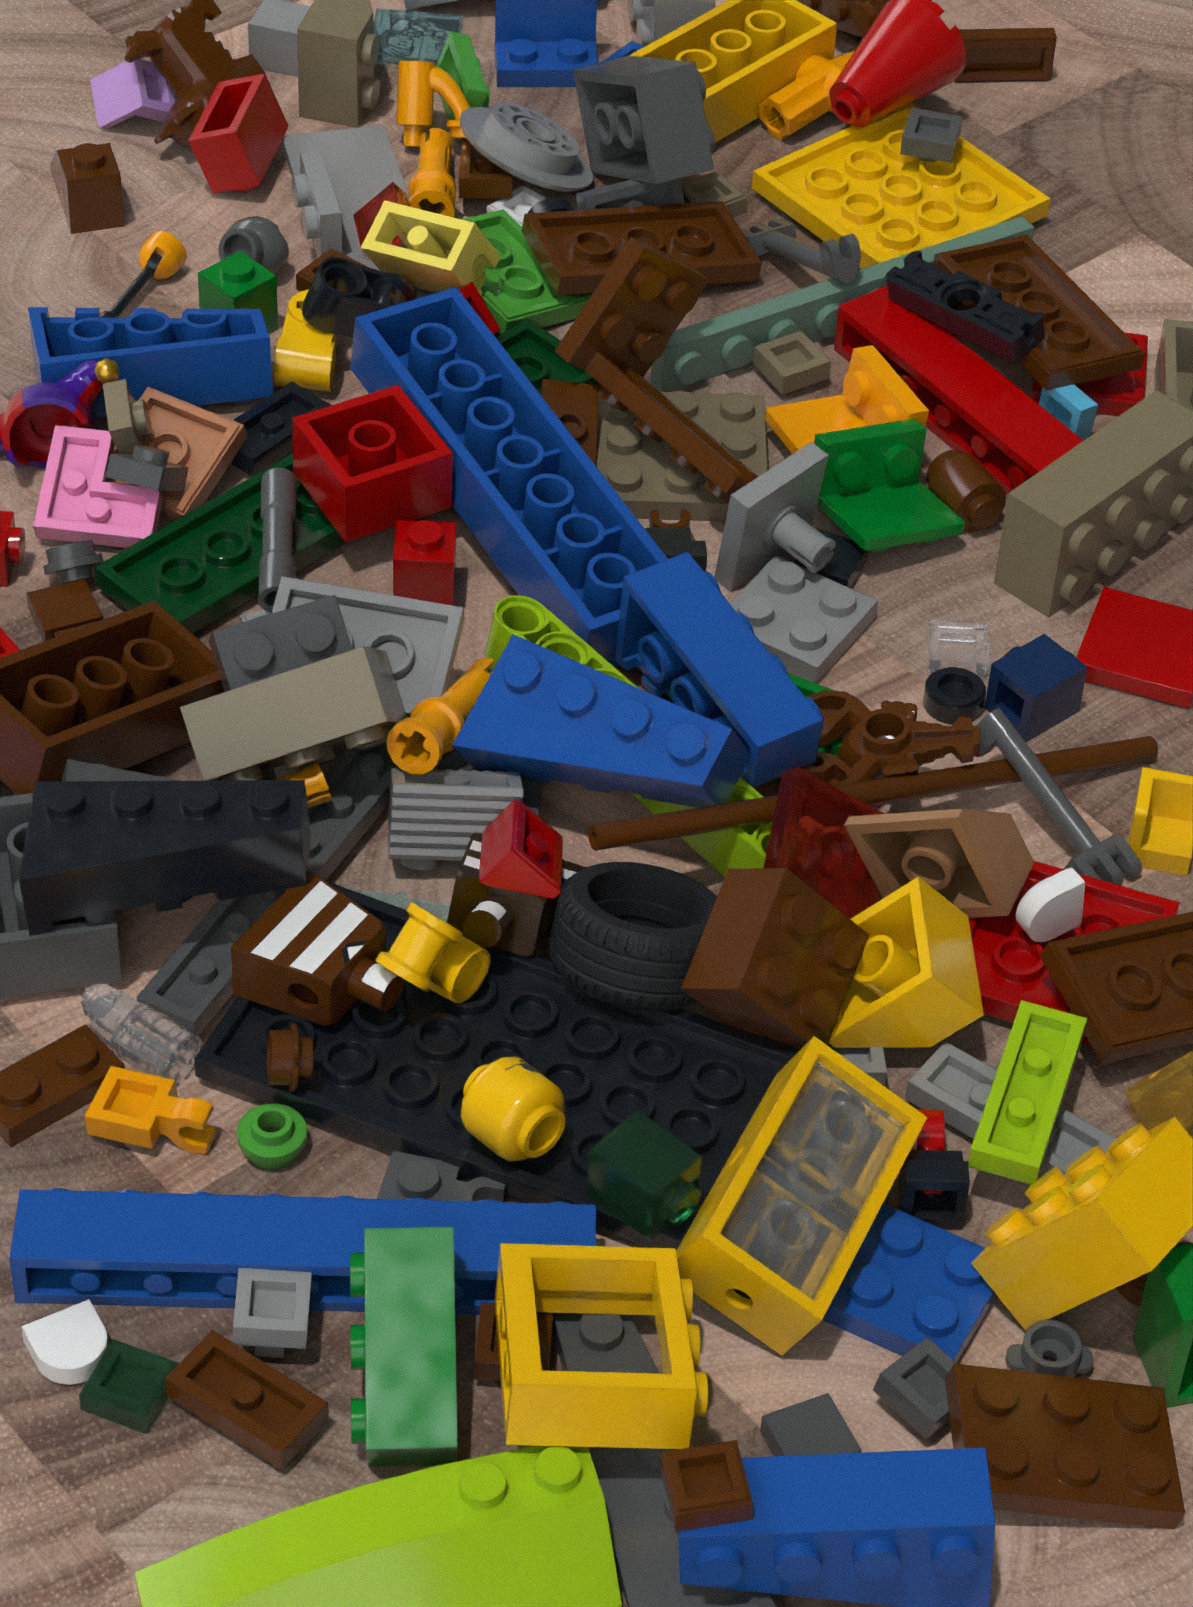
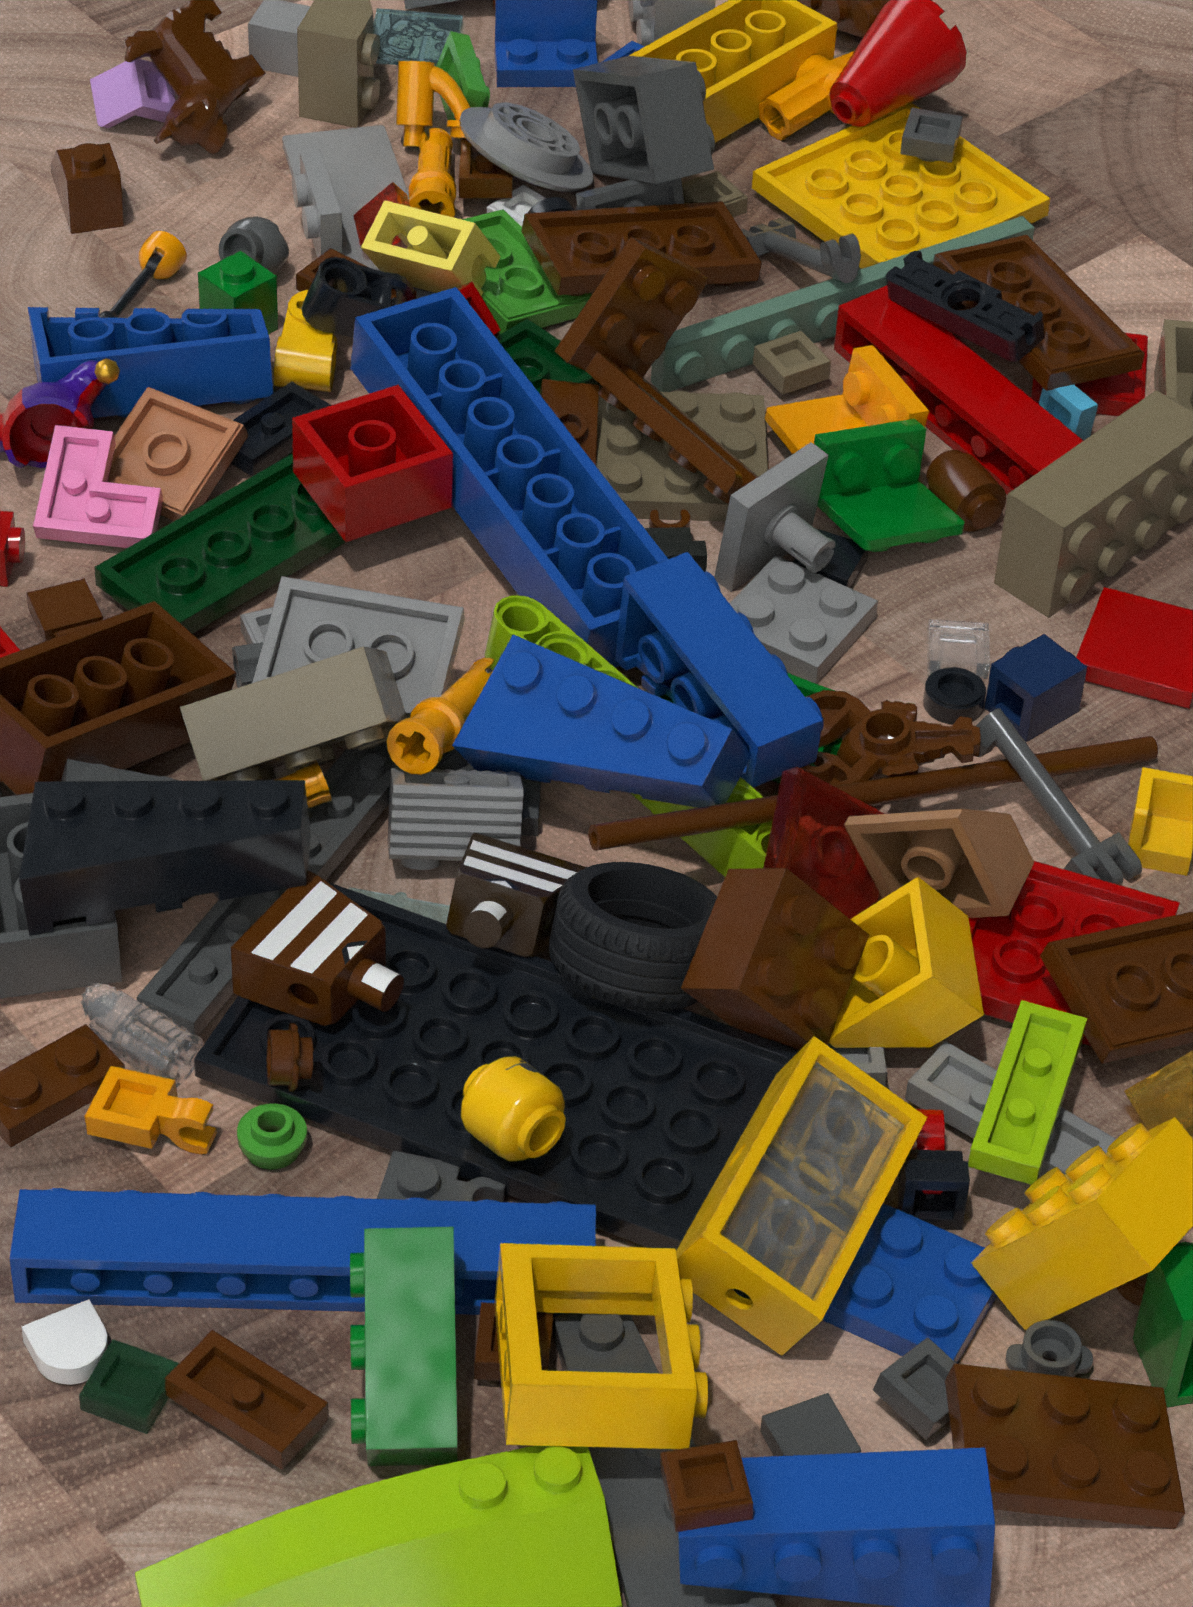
(72, 561): dark grey plate -> none
(126, 417): dark tan plate -> none
(148, 469): dark grey plate -> none
(238, 134): red brick -> none
(272, 1310): light grey tile -> none
(278, 515): dark grey piece -> none
(279, 642): dark grey brick -> none
(425, 560): red brick -> none
(436, 956): yellow piece -> none
(521, 853): red slope -> none
(644, 1176): clear green brick -> none
(1008, 54): reddish brown tile -> none
(1052, 906): white tile -> none

